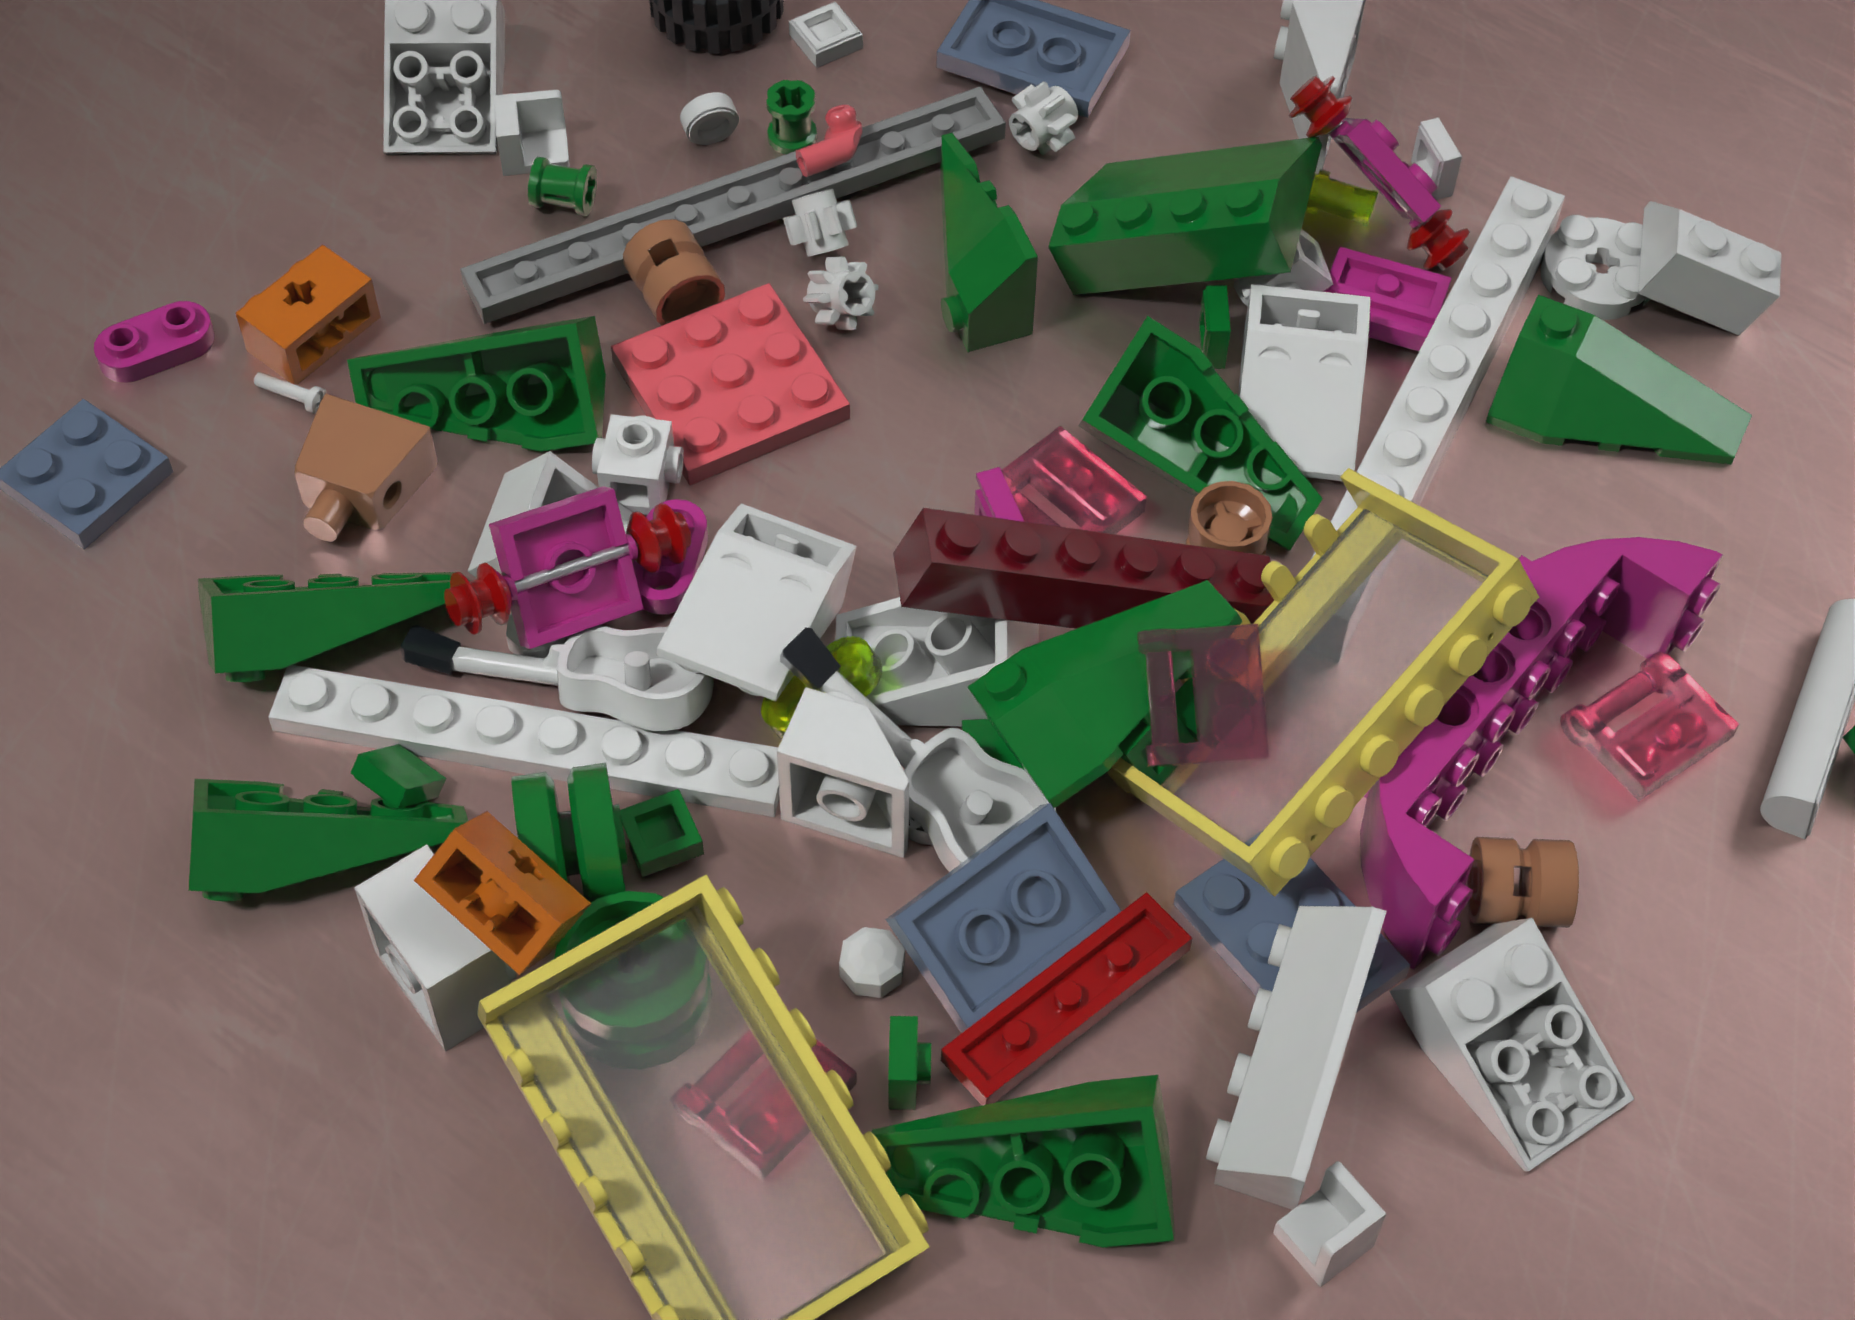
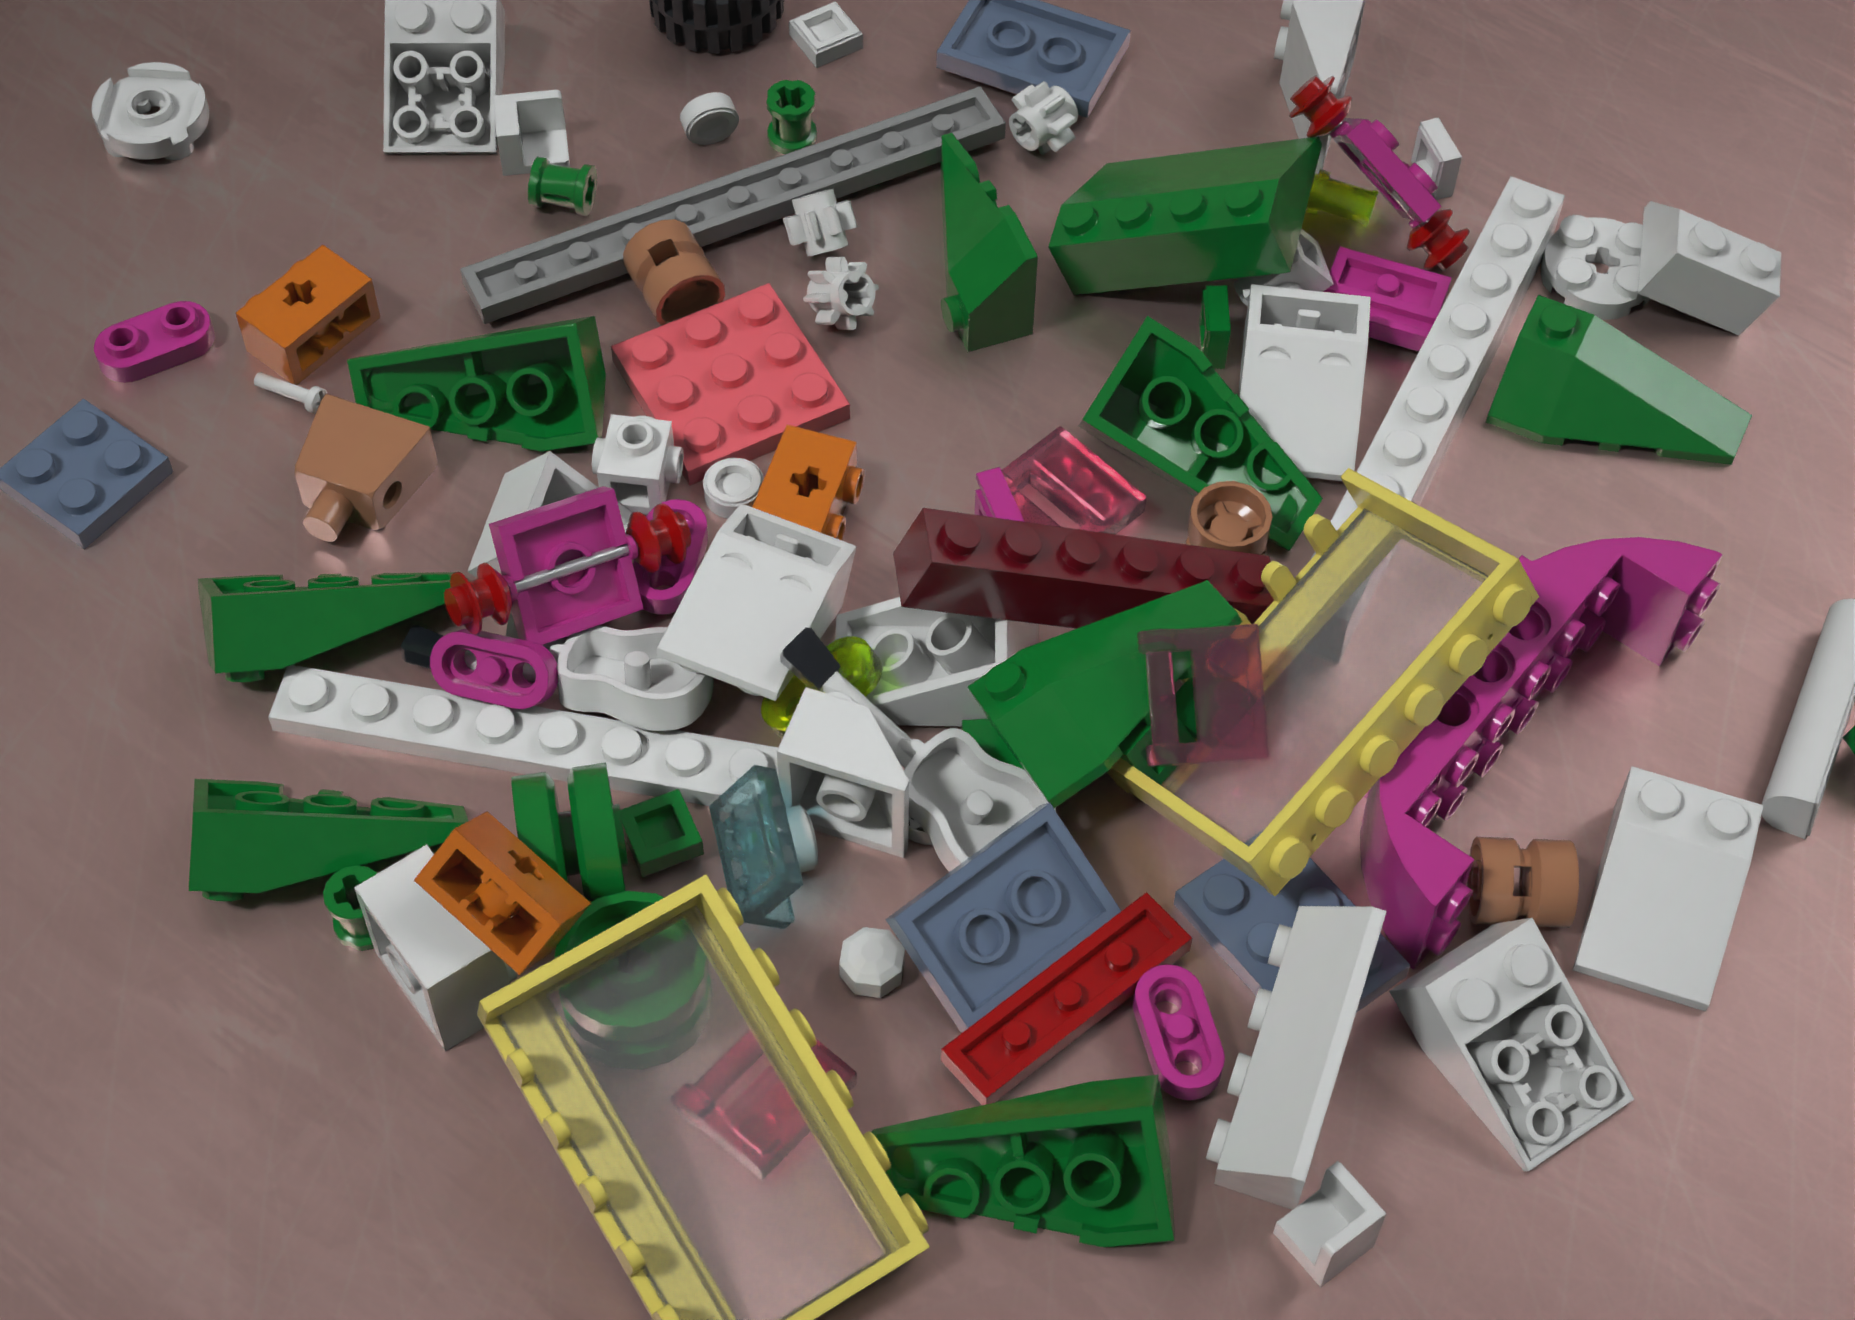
(167, 133): none -> white plate
(343, 904): none -> green bush
(397, 776): green tile -> none
(498, 669): none -> dark pink plate
(730, 484): none -> white tile
(757, 848): none -> clear light blue bracket
(803, 837): none -> white tile
(812, 481): none -> orange brick
(838, 144): coral arm -> none
(907, 1063): green plate -> none
(1179, 1036): none -> dark pink plate
(1661, 739): clear pink plate -> none
(1668, 888): none -> white slope

